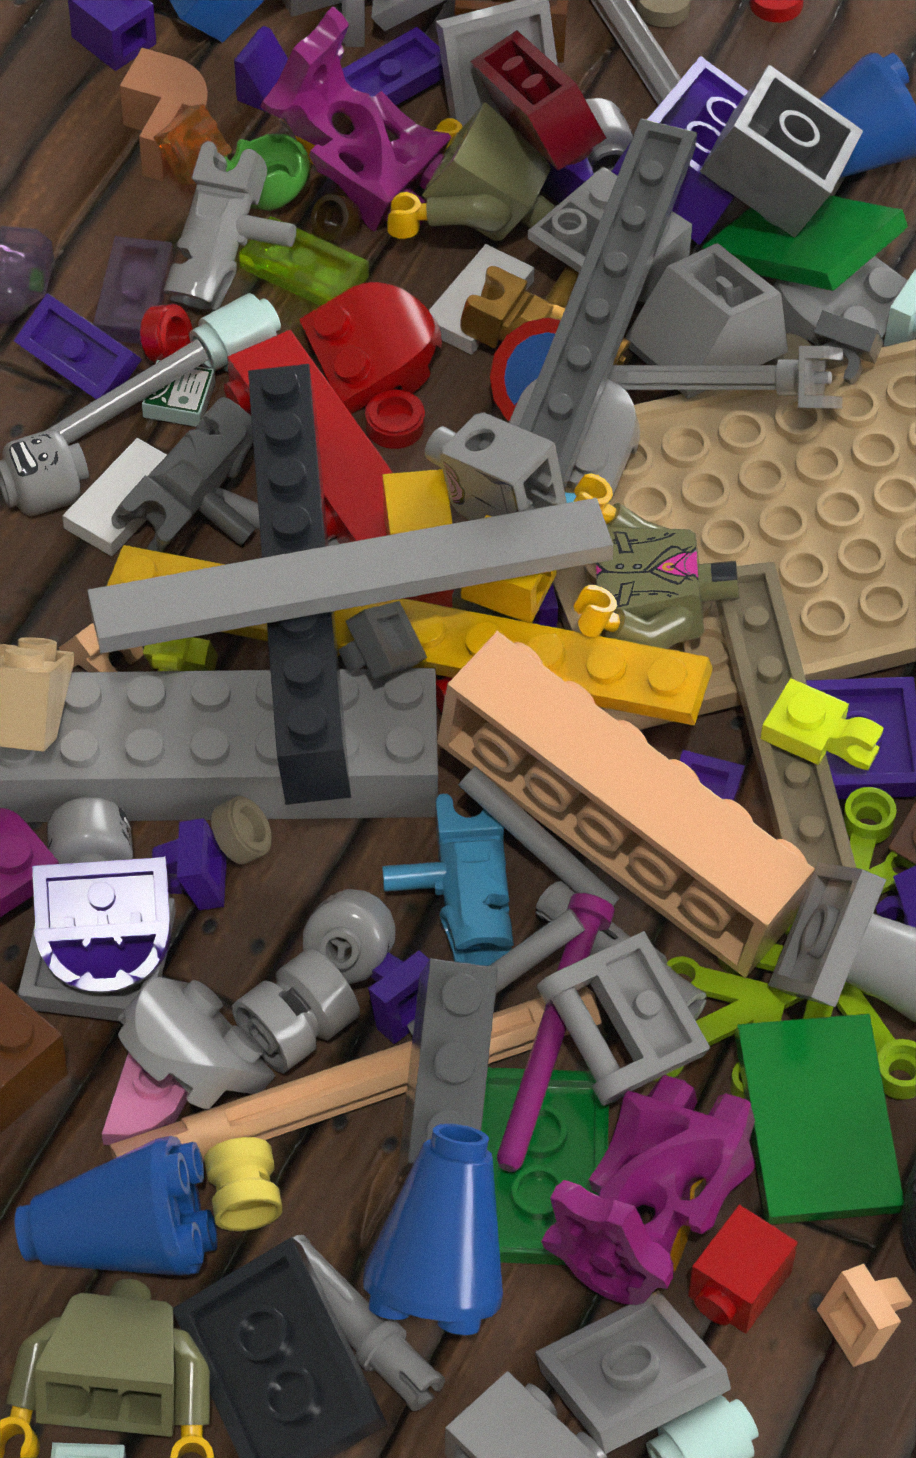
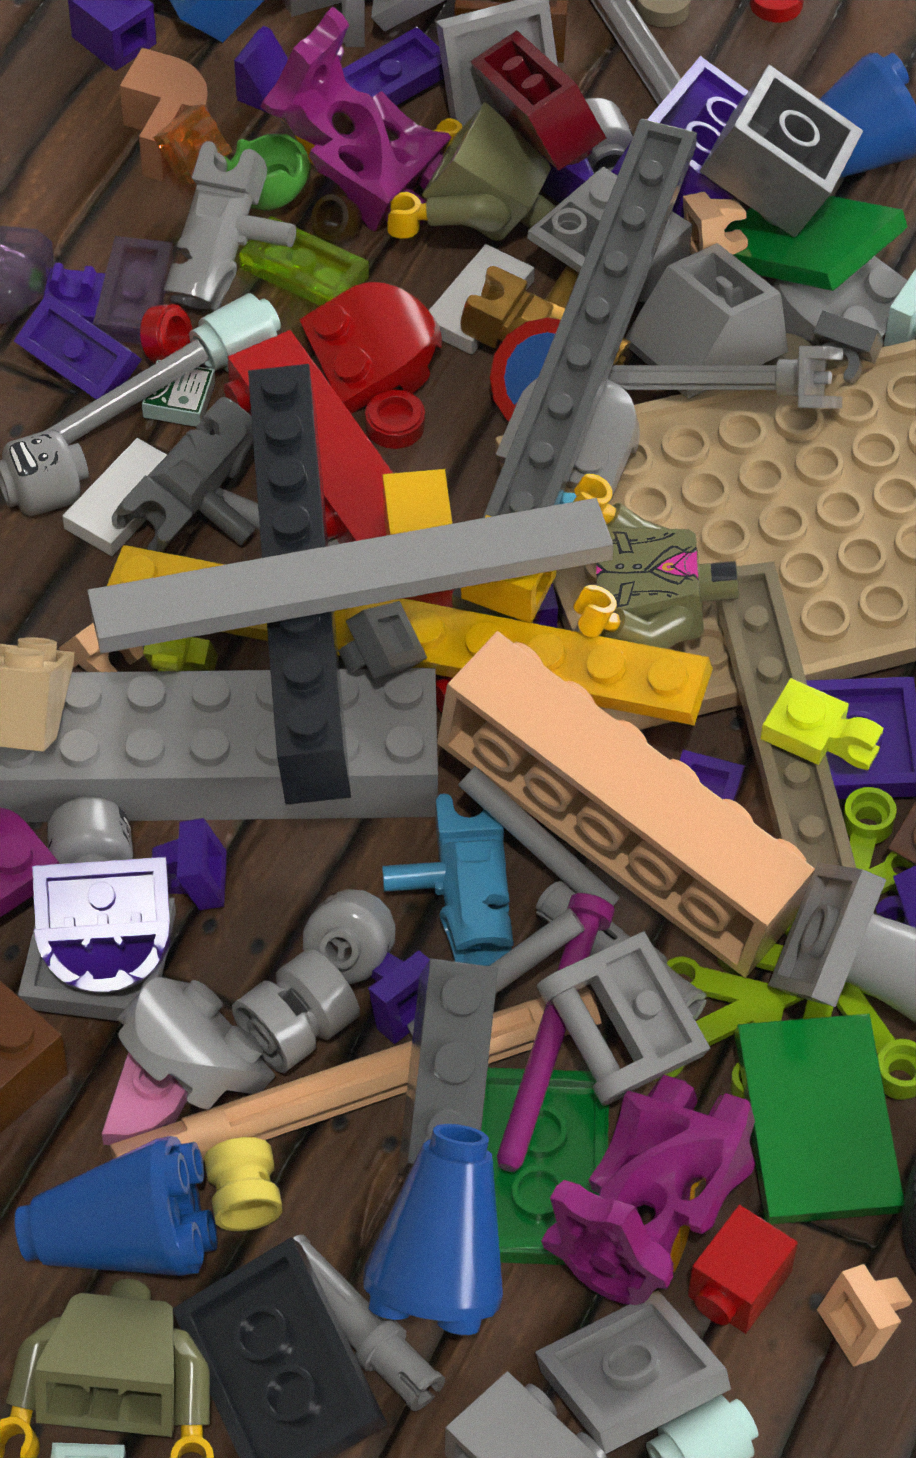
(76, 289): none -> dark purple tile
(241, 829): dark tan tile -> none
(496, 467): light grey torso -> none
(709, 220): none -> light nougat tile

